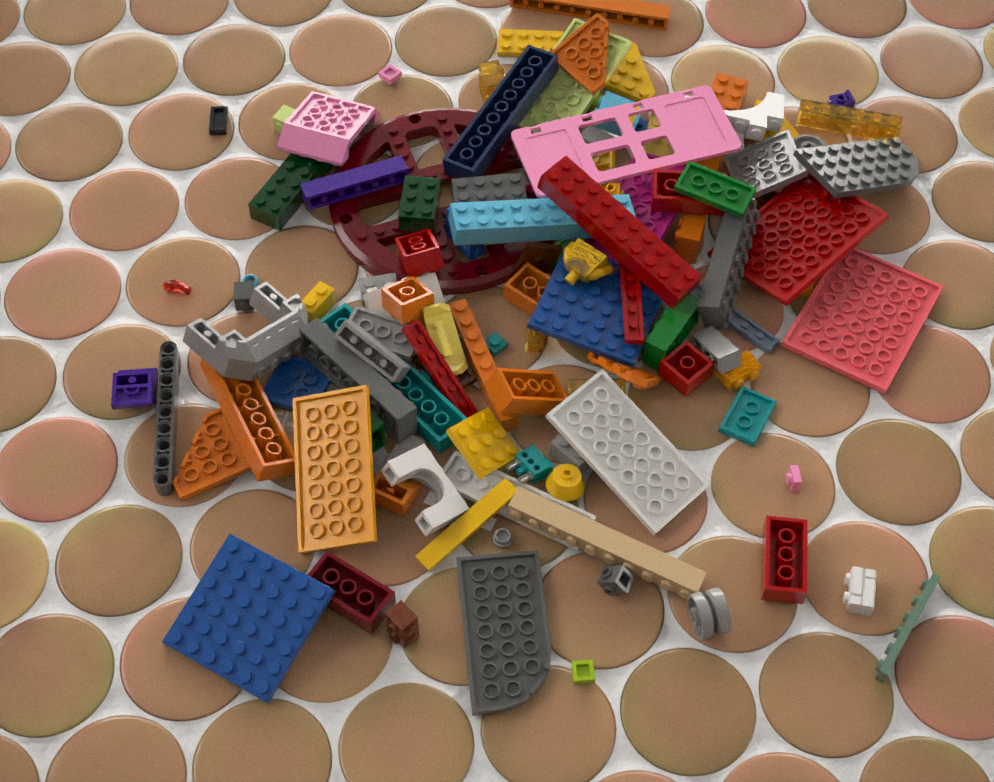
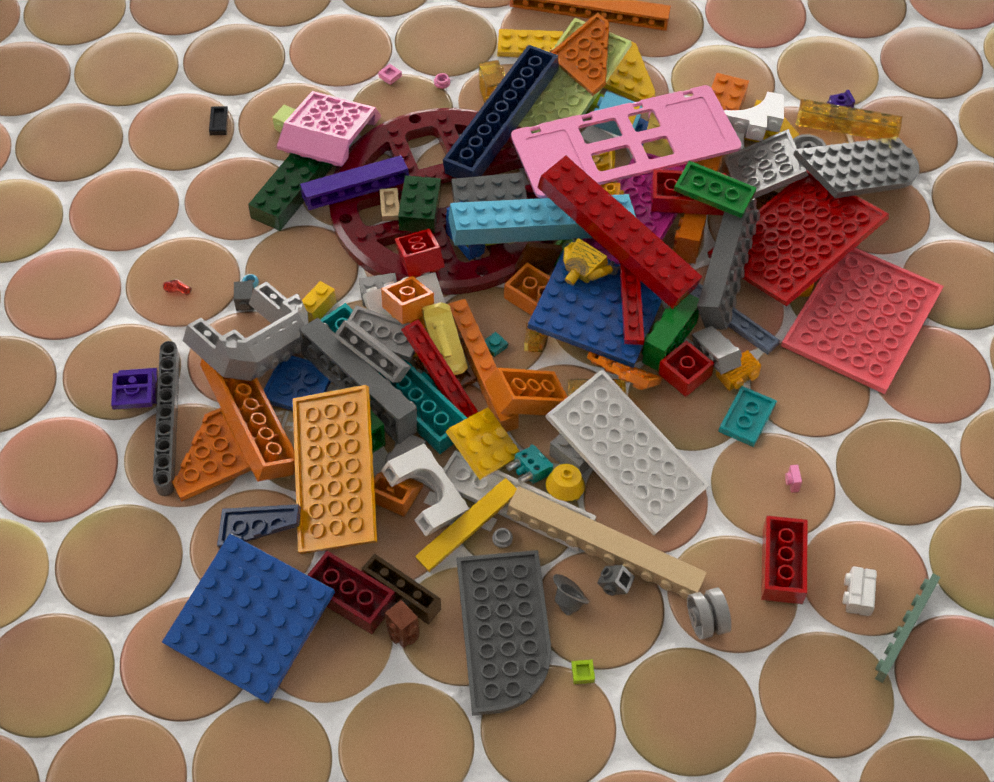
(257, 522): none -> dark blue wing
(389, 204): none -> tan plate
(415, 596): none -> dark brown brick
(442, 81): none -> bright pink plate
(568, 595): none -> dark grey piece

